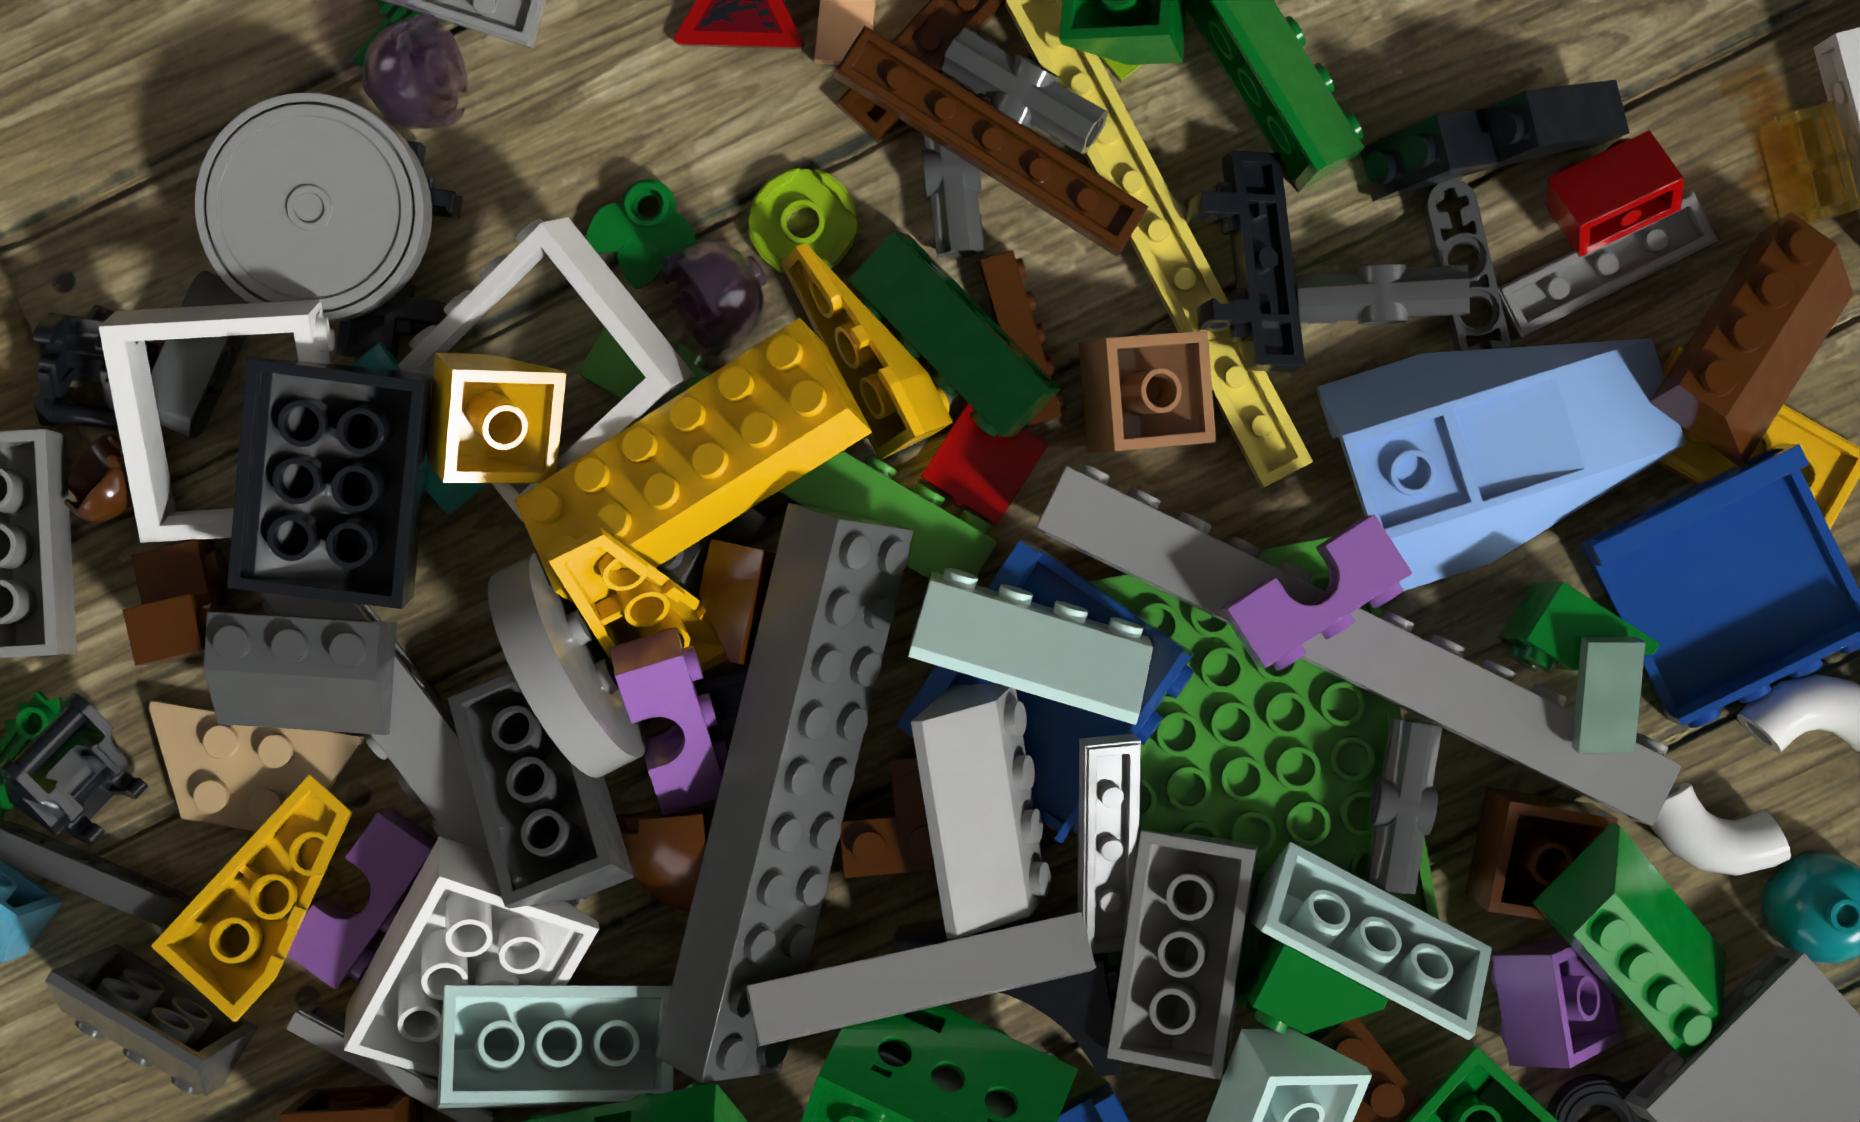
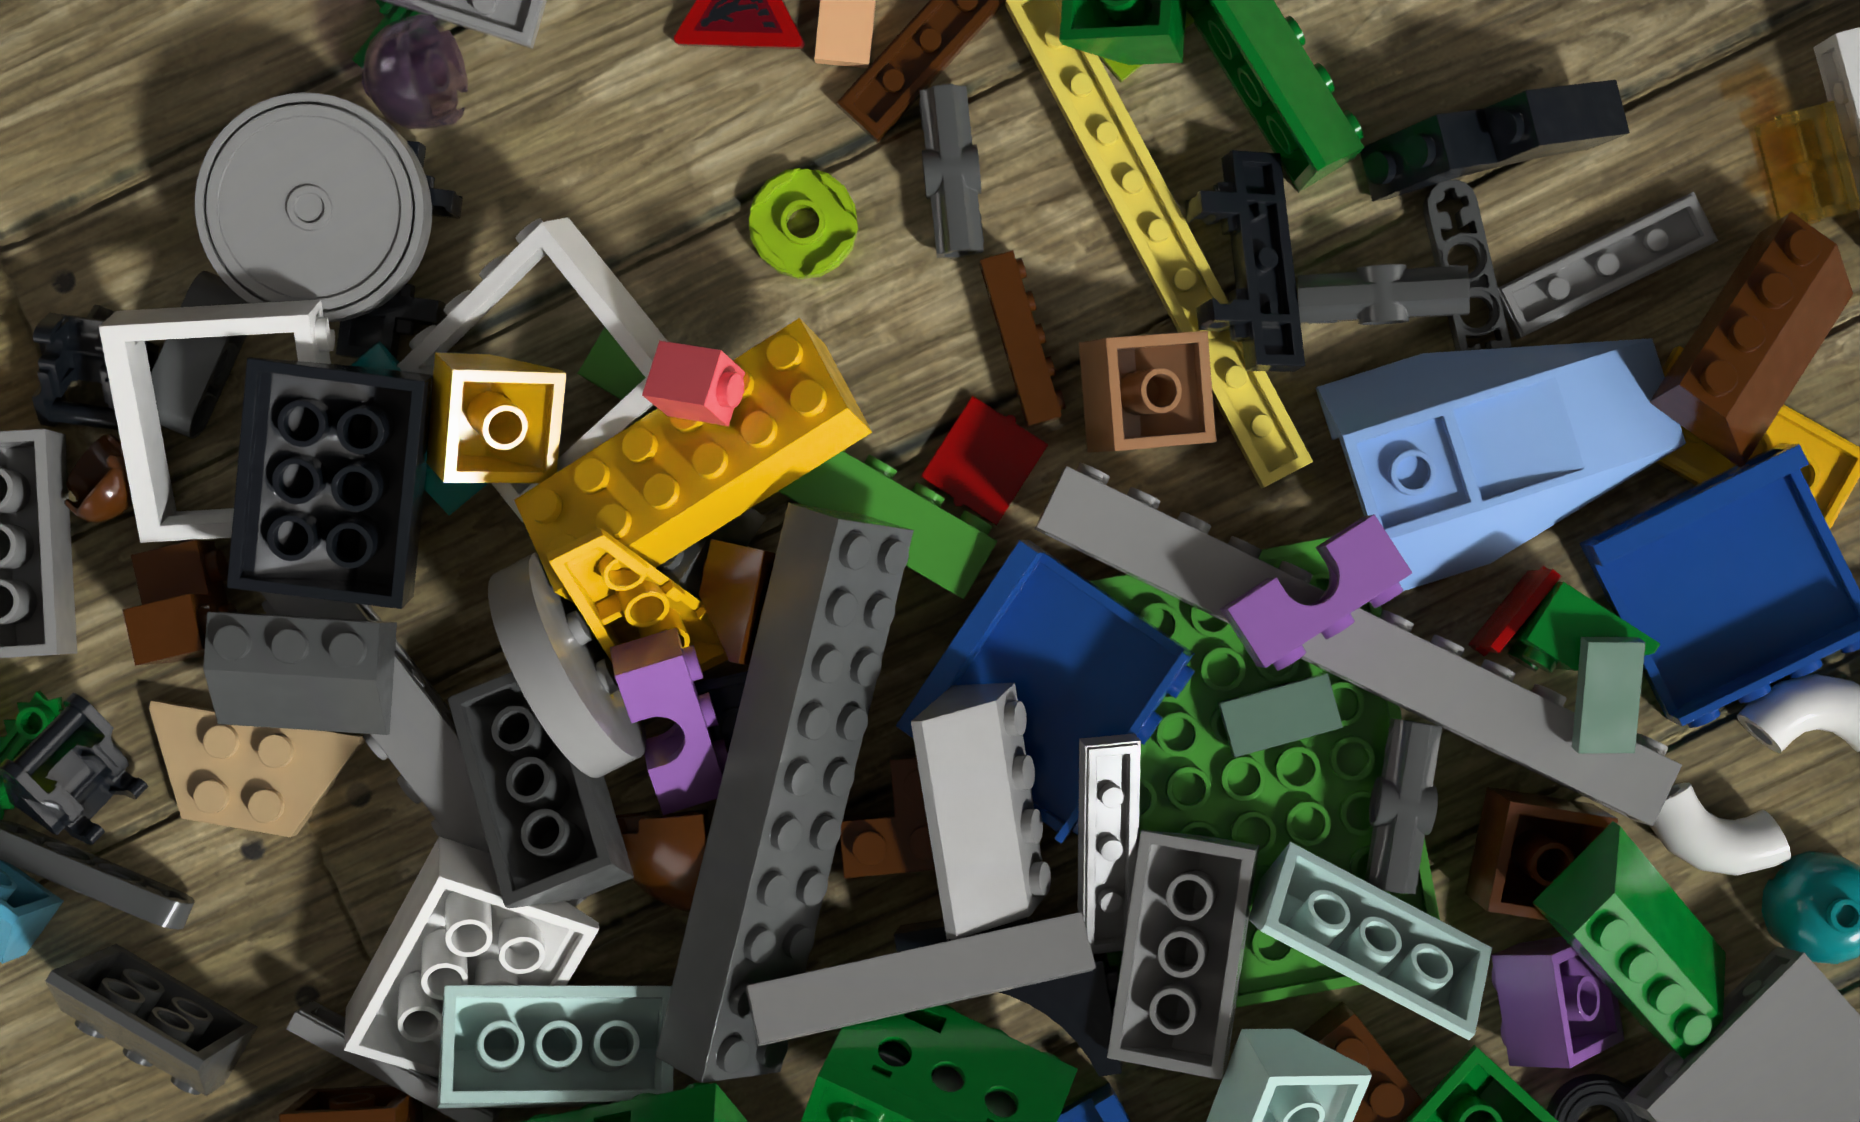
(250, 912): yellow wedge -> none
(338, 941): medium lavender arch -> none
(638, 239): green plate -> none
(694, 383): none -> coral brick
(718, 292): cylinder -> none
(879, 371): yellow wedge -> none
(953, 335): dark green brick -> none
(990, 141): reddish brown tile -> none
(1024, 90): dark grey piece -> none
(1032, 645): light aqua slope -> none
(1280, 715): none -> sand green tile
(1300, 991): green slope -> none
(1514, 610): none -> red piece
(1614, 193): red brick -> none

